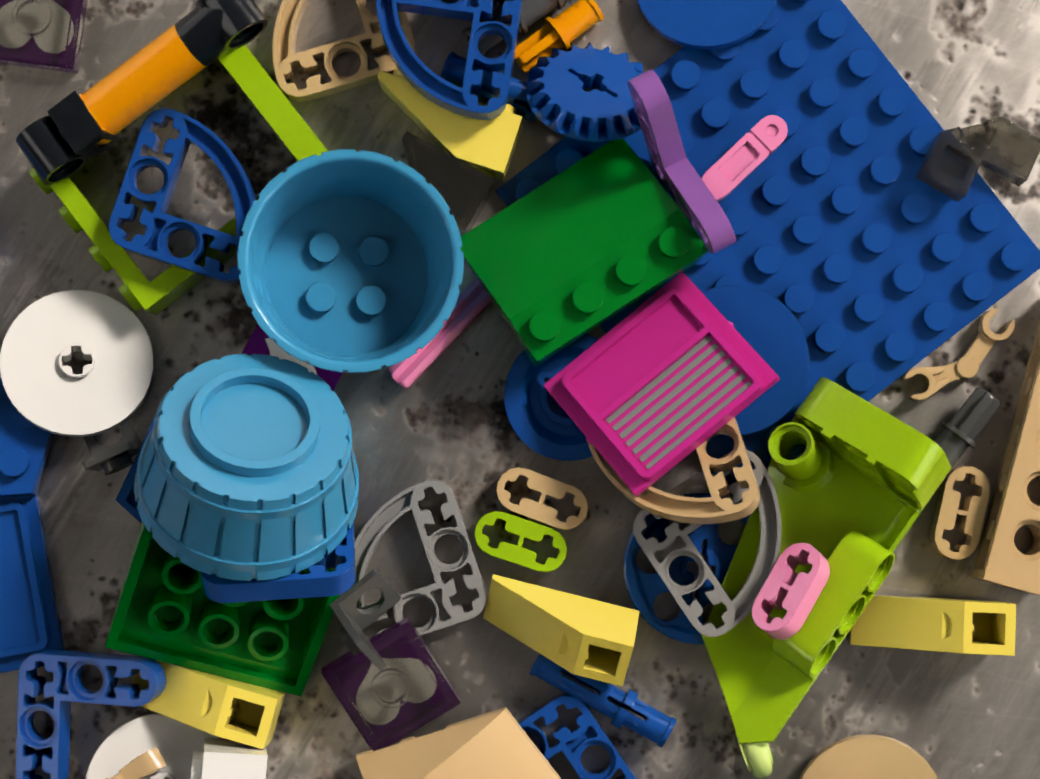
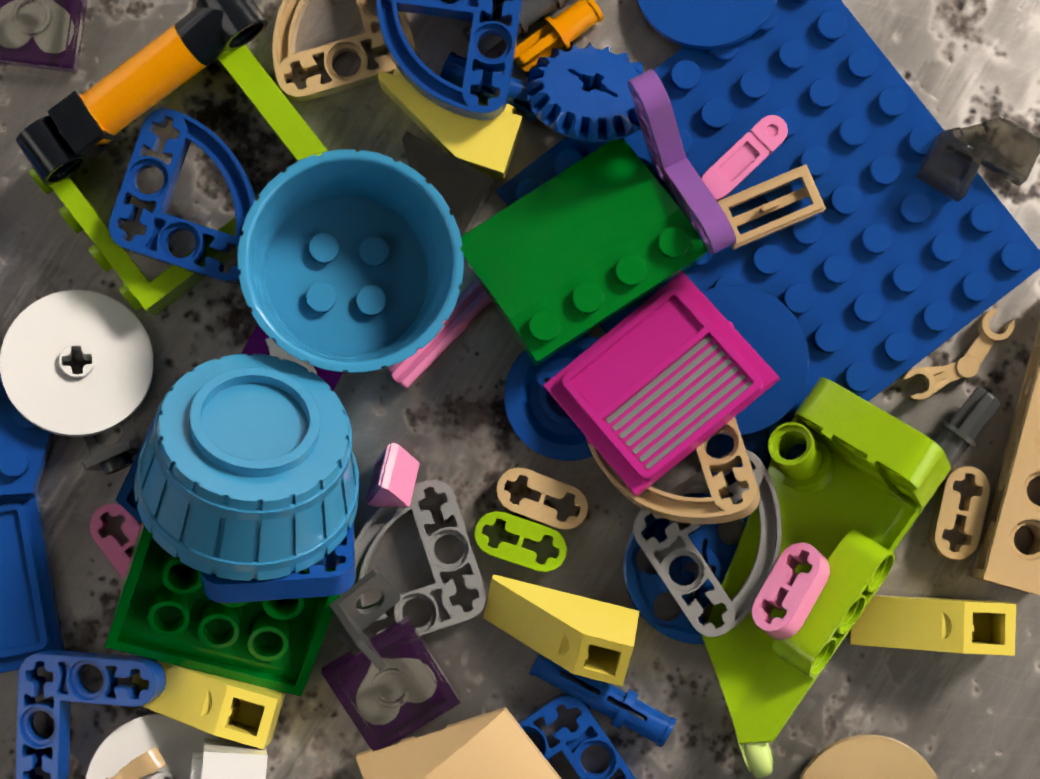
(112, 545): none -> bright pink beam
(393, 478): none -> bright pink slope
(809, 190): none -> tan tile

